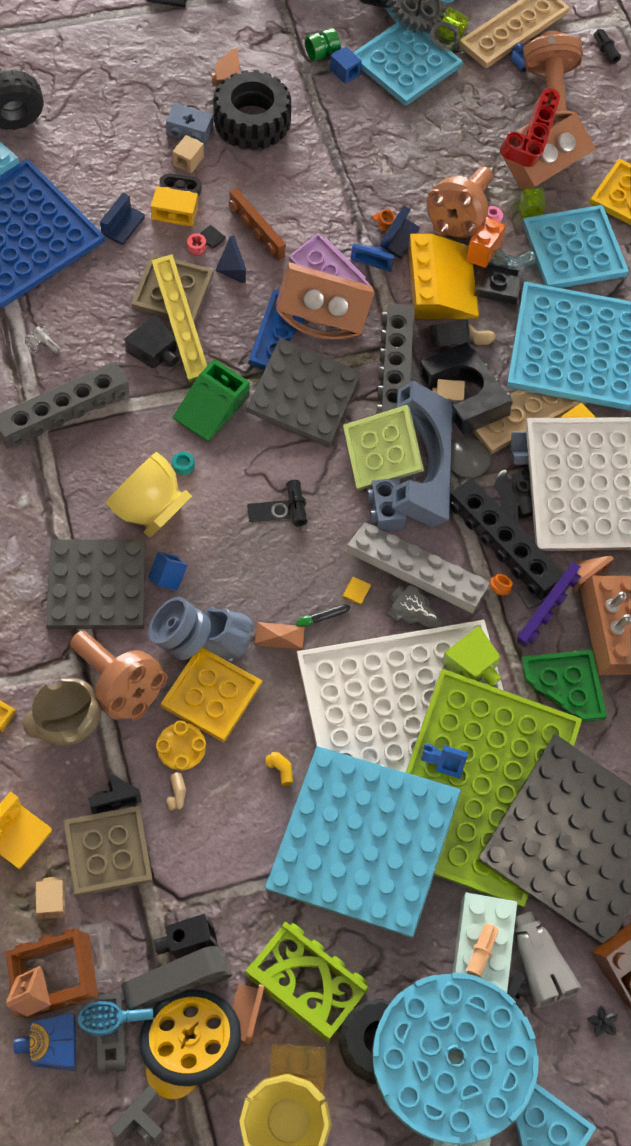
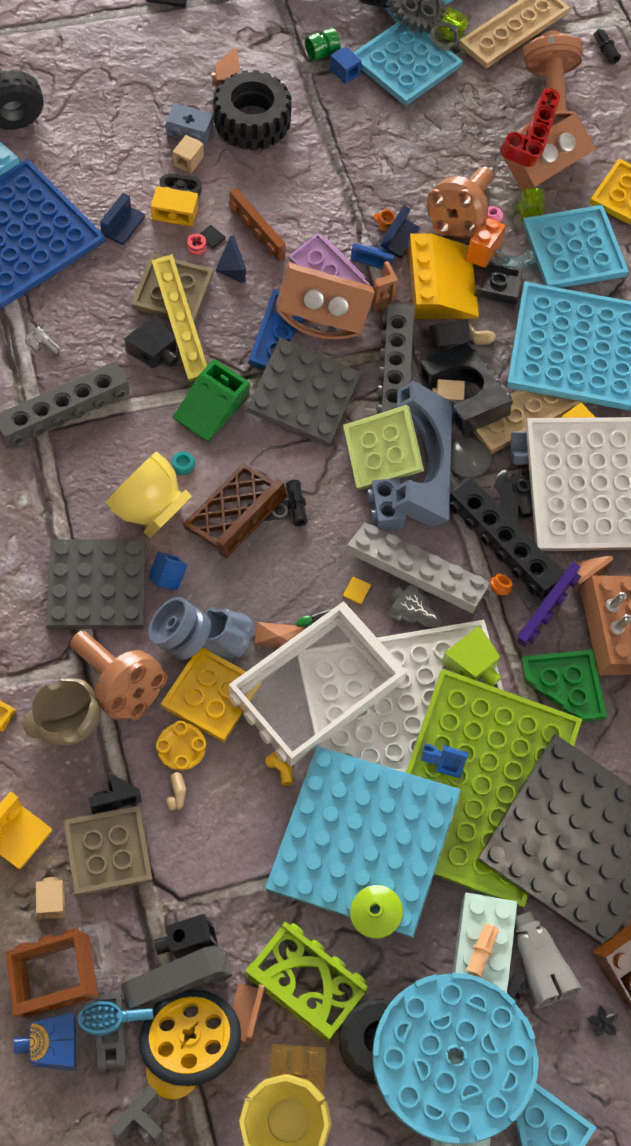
(29, 993): nougat slope -> none
(249, 517): none -> reddish brown fence
(316, 684): none -> clear window
(379, 924): none -> lime dish
(384, 288): none -> nougat panel
(517, 57): blue arm -> none

